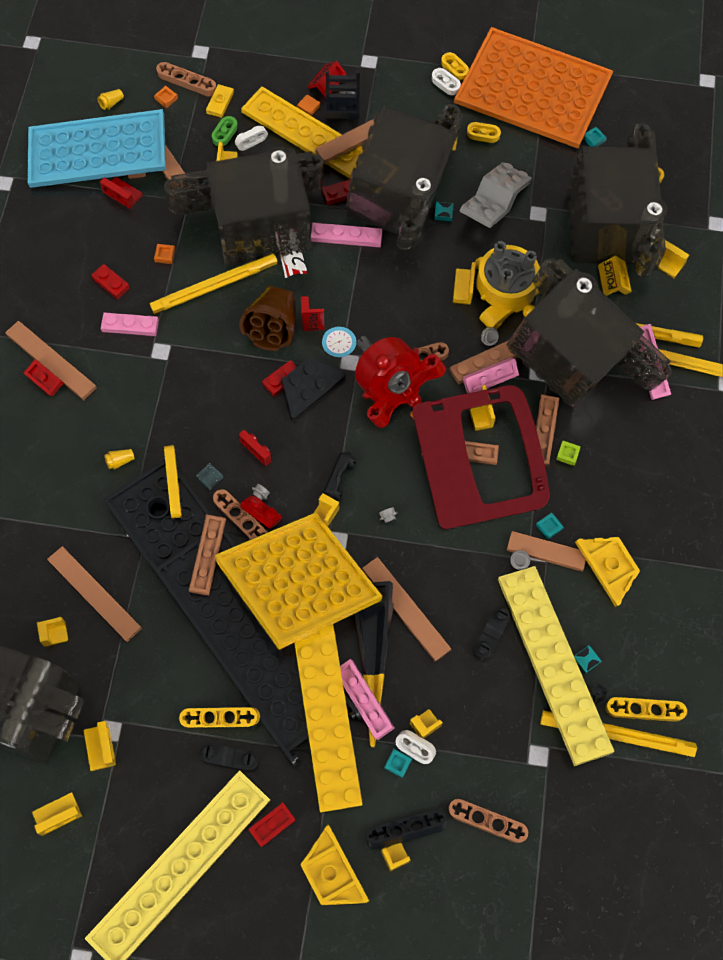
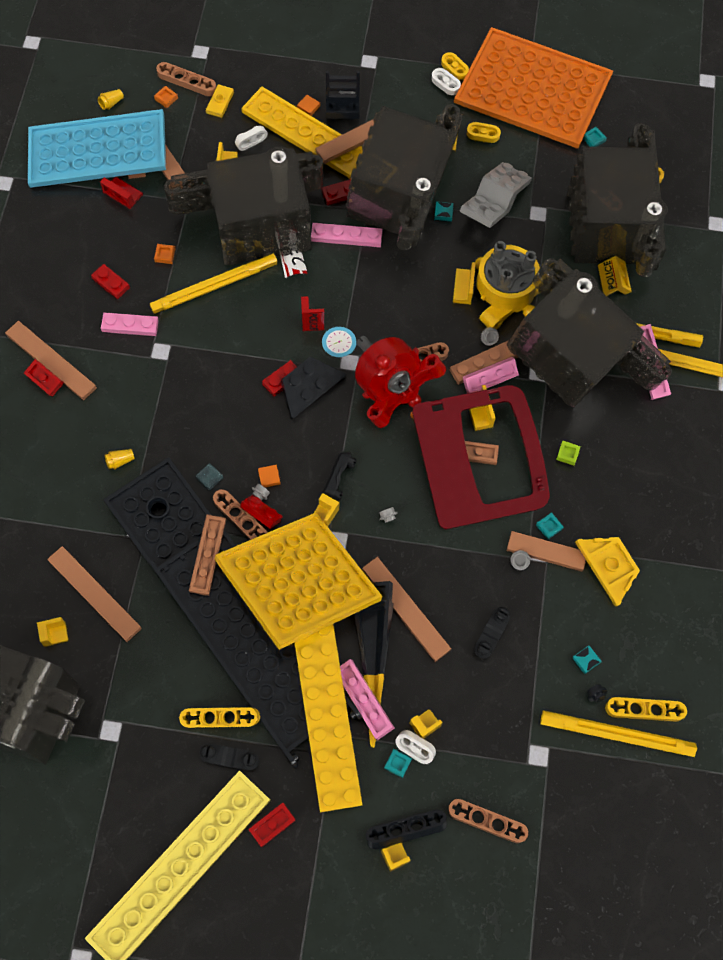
(56, 814): yellow panel -> none
(99, 746): yellow panel -> none
(172, 480): yellow beam -> none
(222, 133): bright green plate -> none
(251, 443): red plate -> none
(269, 476): none -> orange tile
(270, 319): reddish brown cone -> none
(320, 79): red panel -> none
(331, 873): yellow wing -> none
(546, 424): nougat tile -> none
(555, 666): light yellow plate -> none
(673, 260): yellow panel -> none

